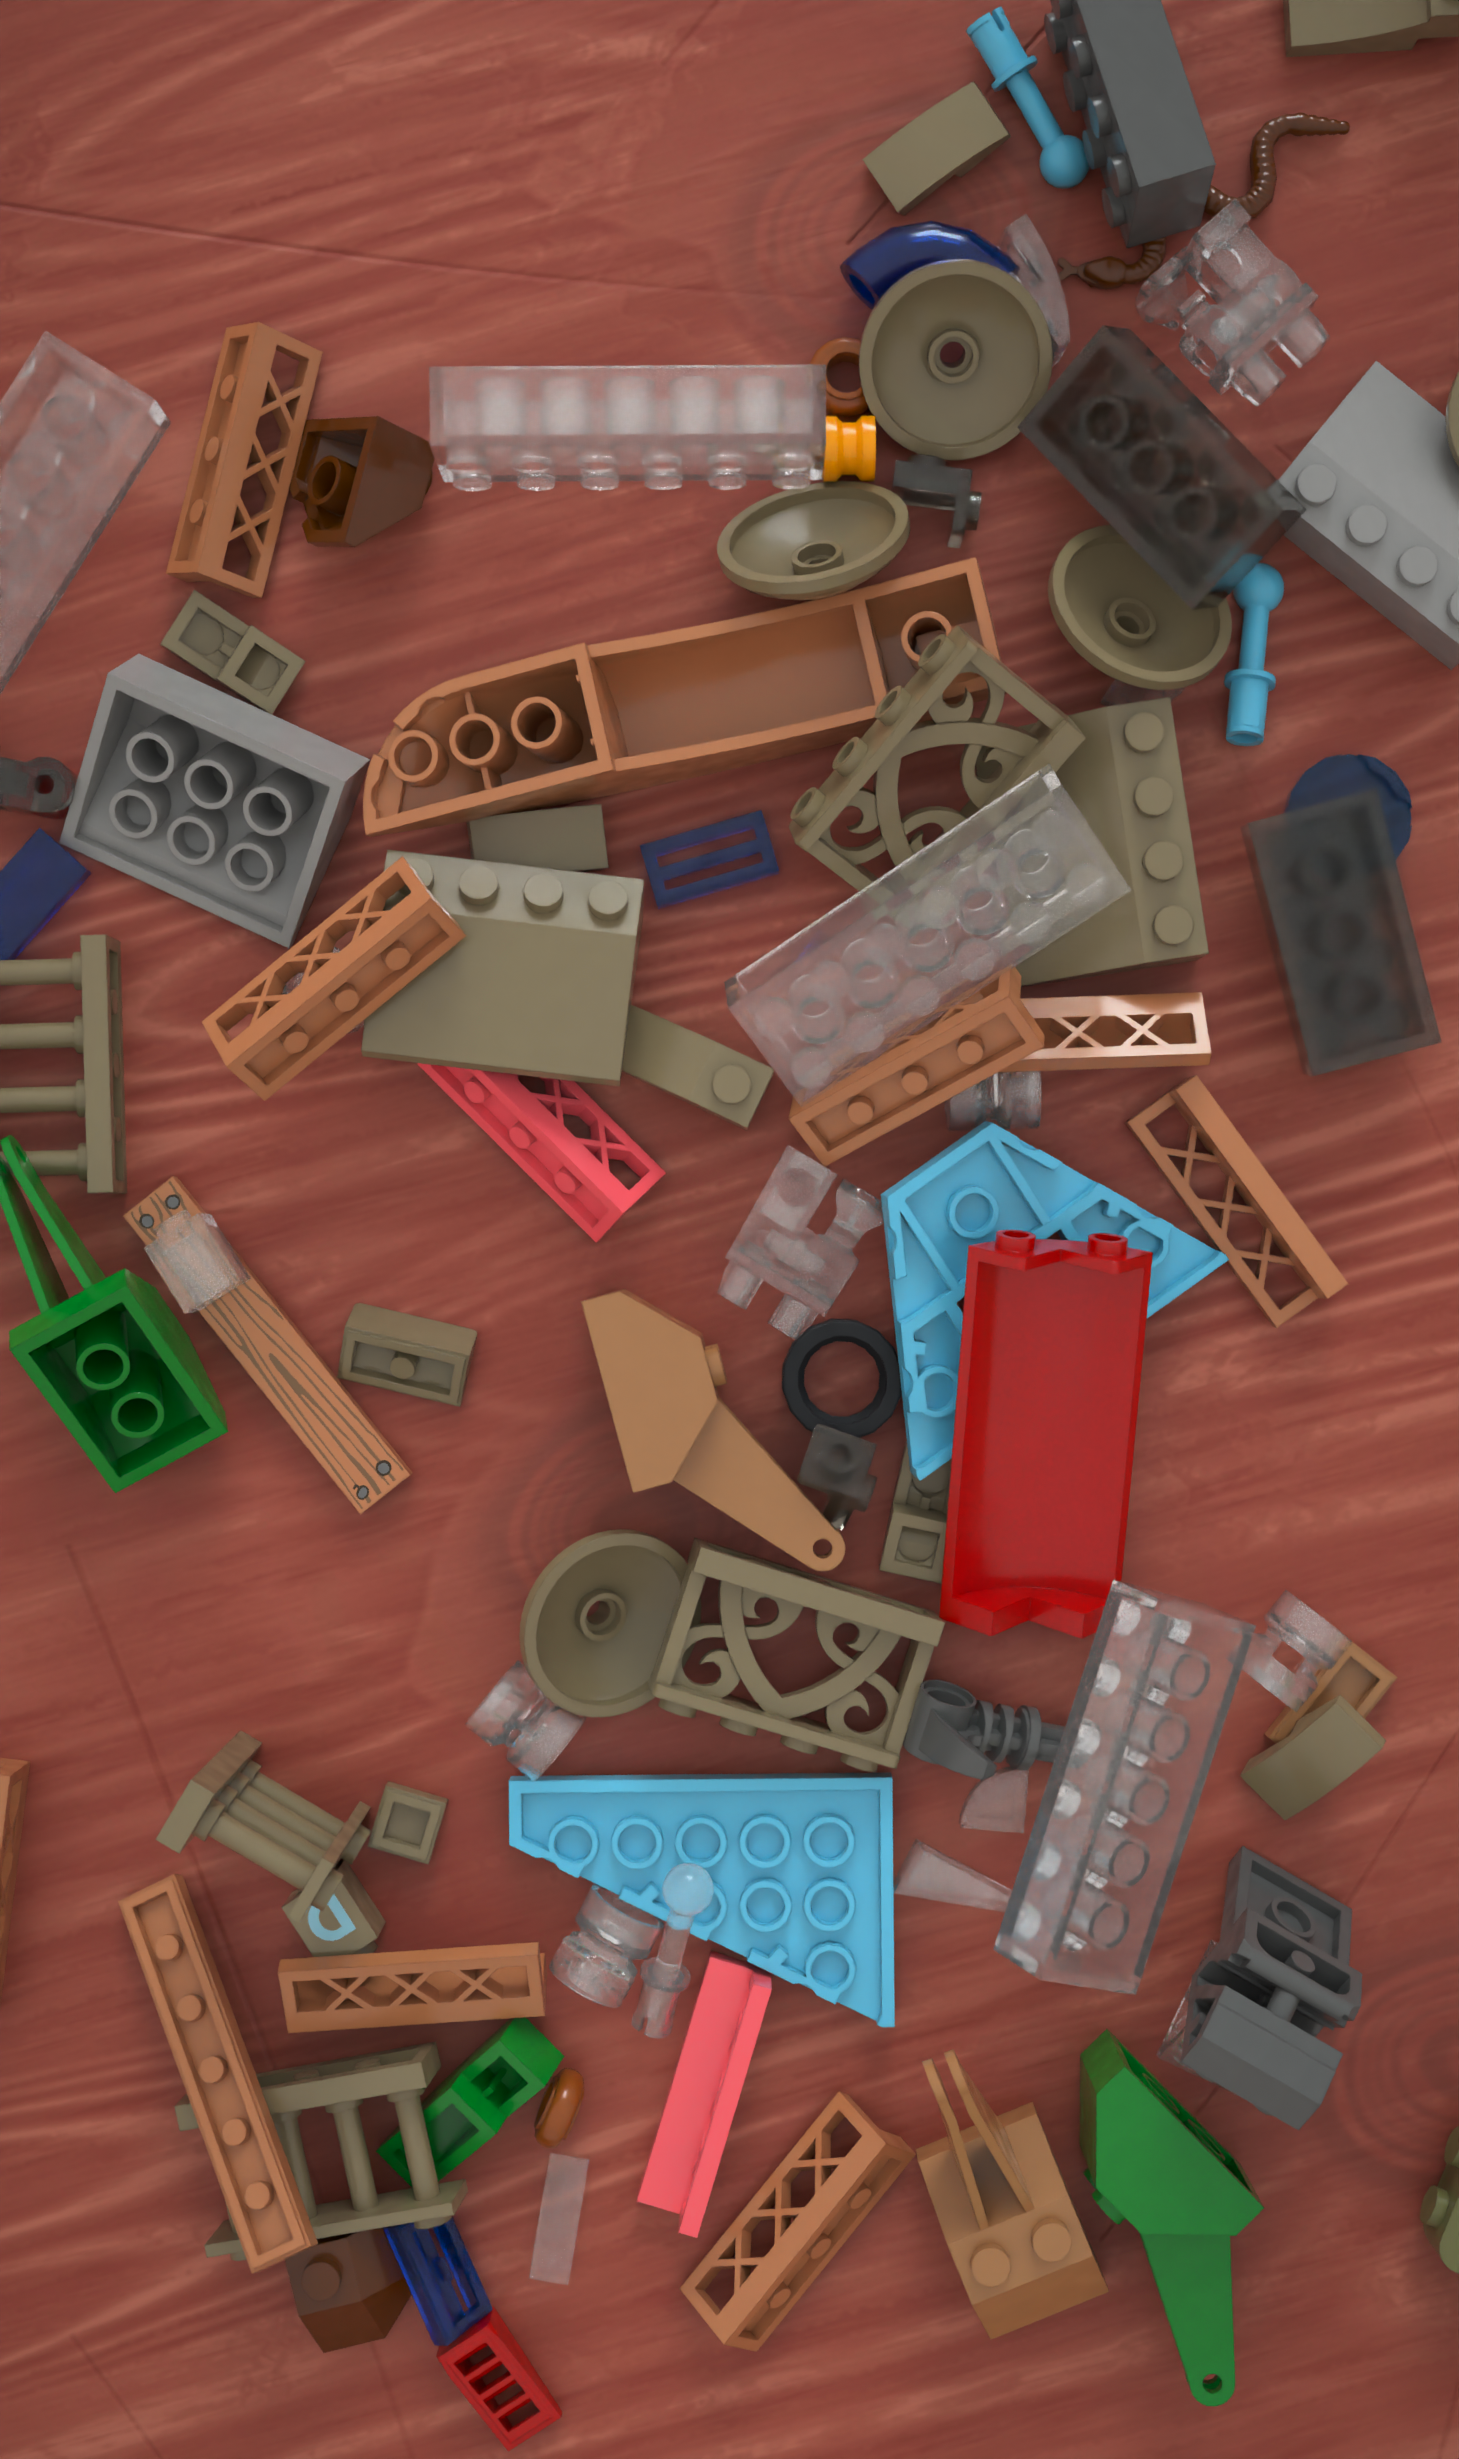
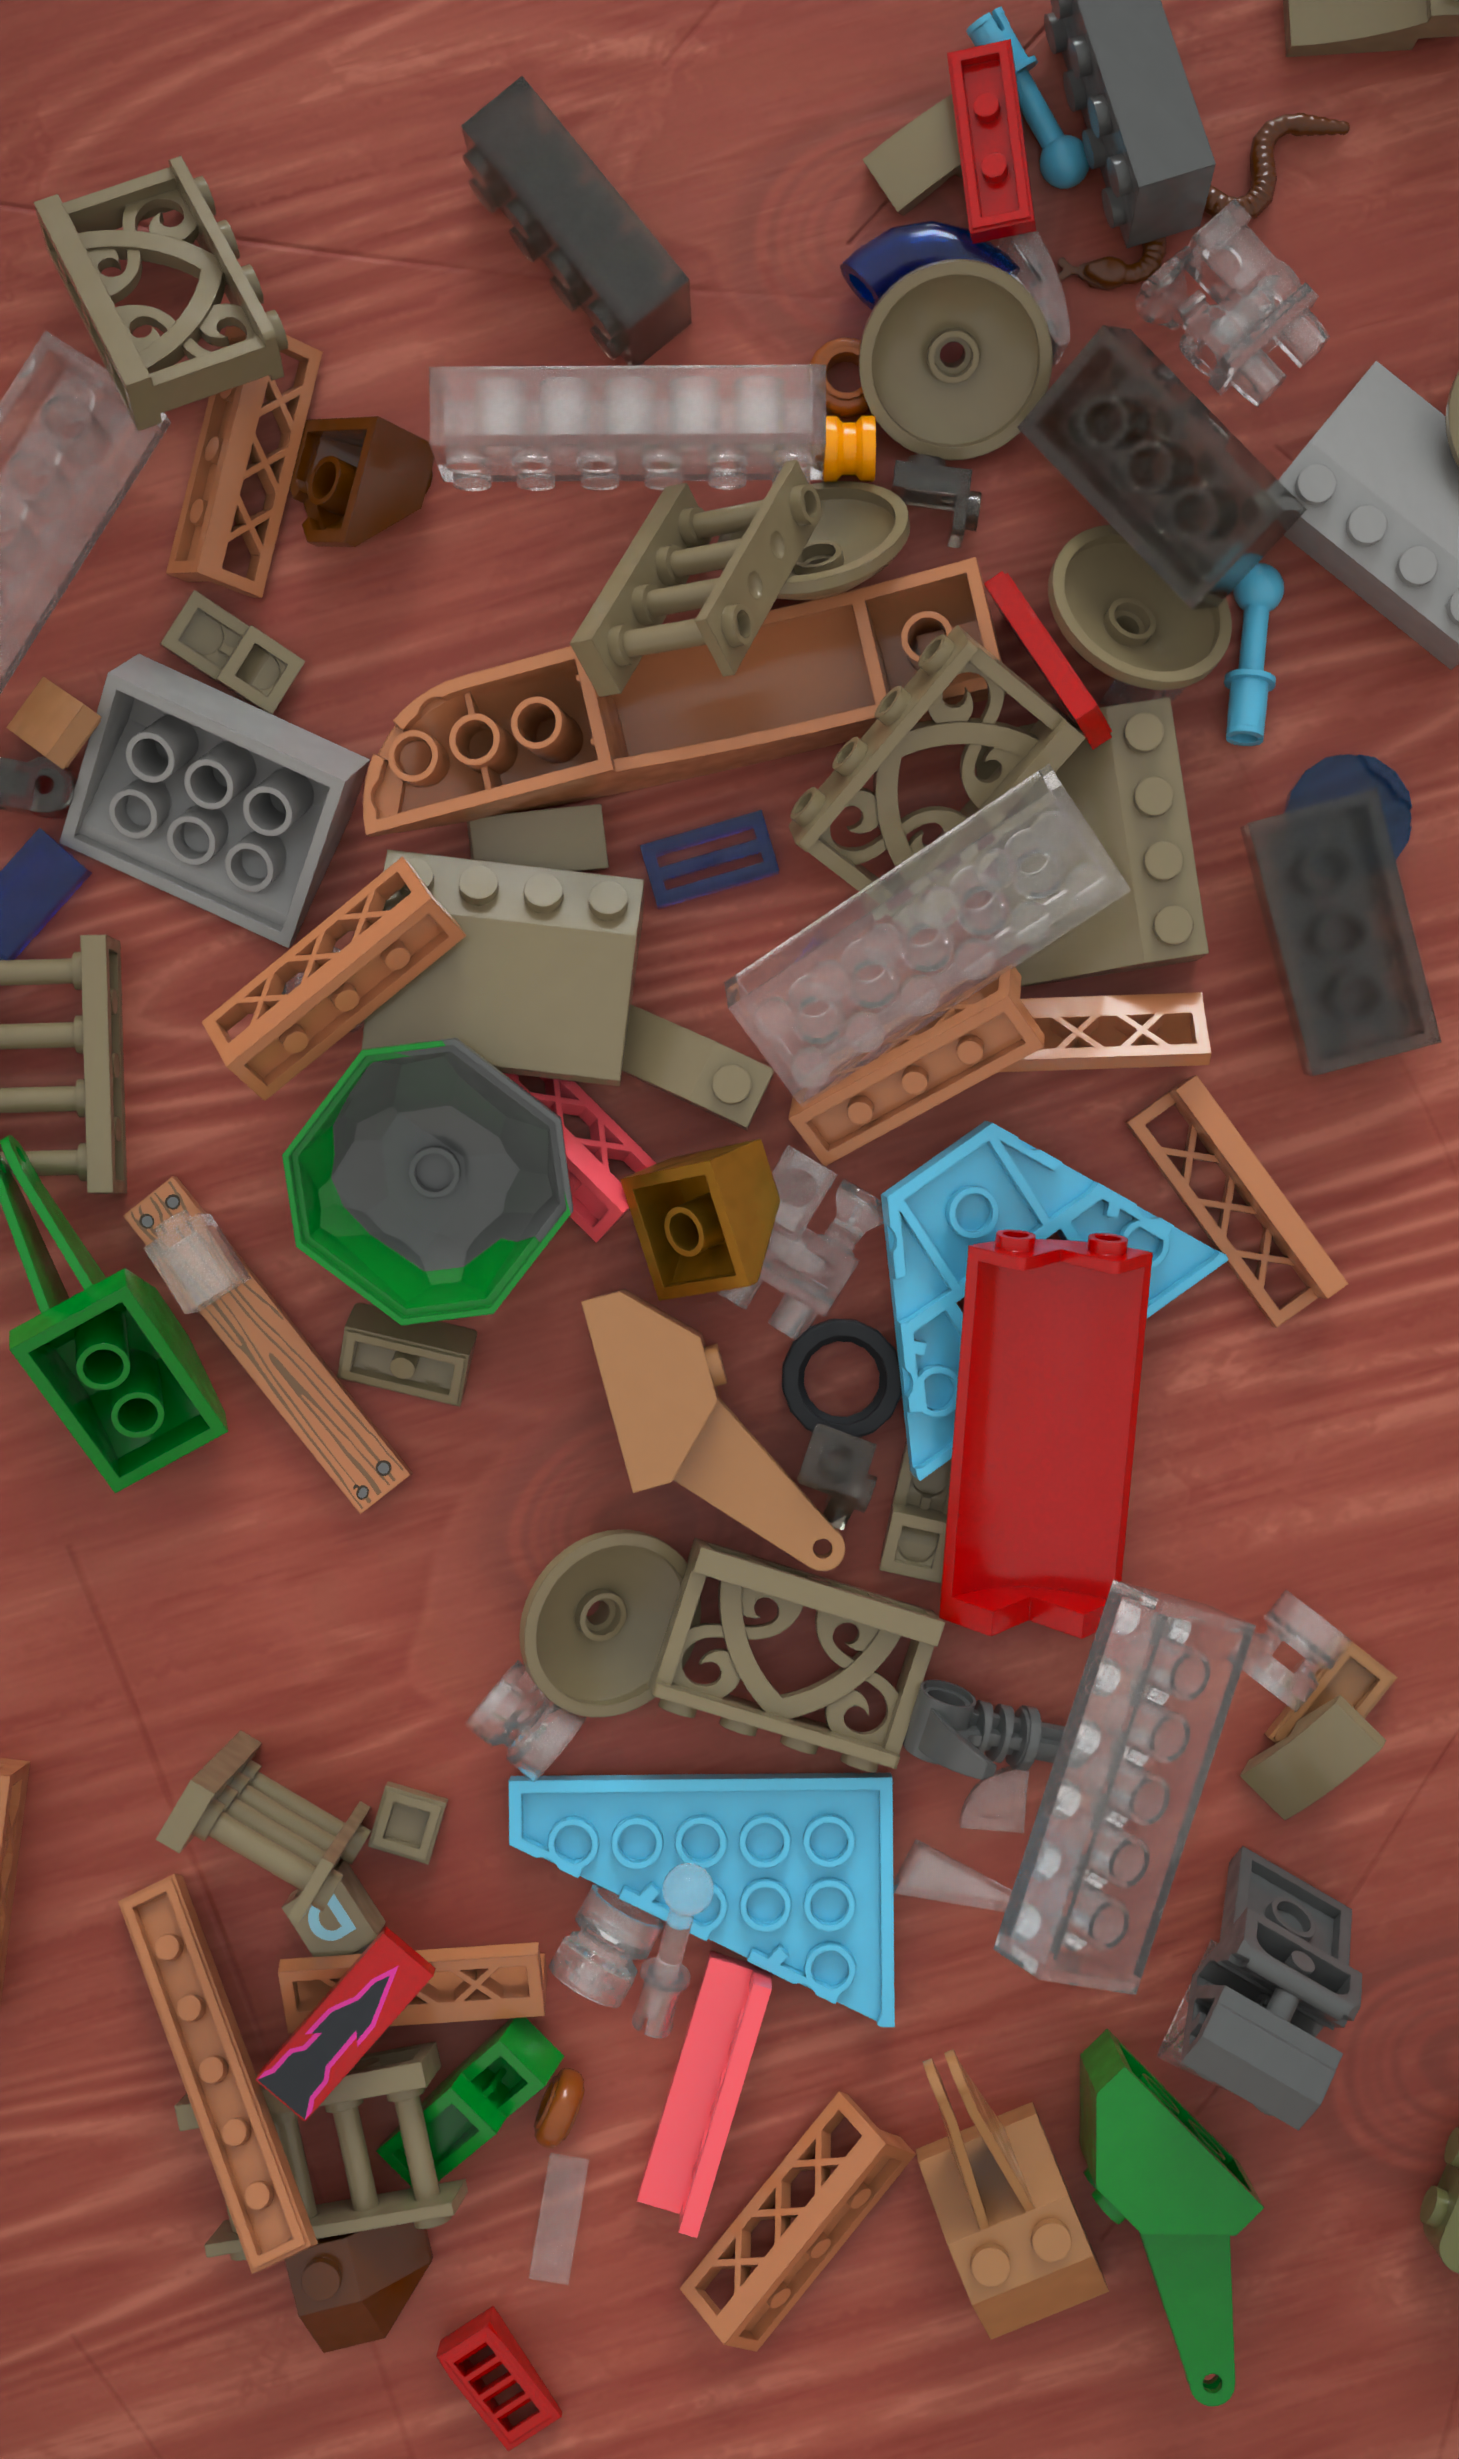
(54, 723): none -> medium nougat tile
(144, 370): none -> dark tan fence
(345, 2024): none -> tile
(428, 1181): none -> dark grey rock
(431, 2279): clear blue tile -> none
(575, 225): none -> clear smoke brick
(673, 546): none -> dark tan fence
(704, 1218): none -> pearl gold slope
(991, 141): none -> red tile
(1006, 1097): clear wheel -> none
(1049, 659): none -> red tile

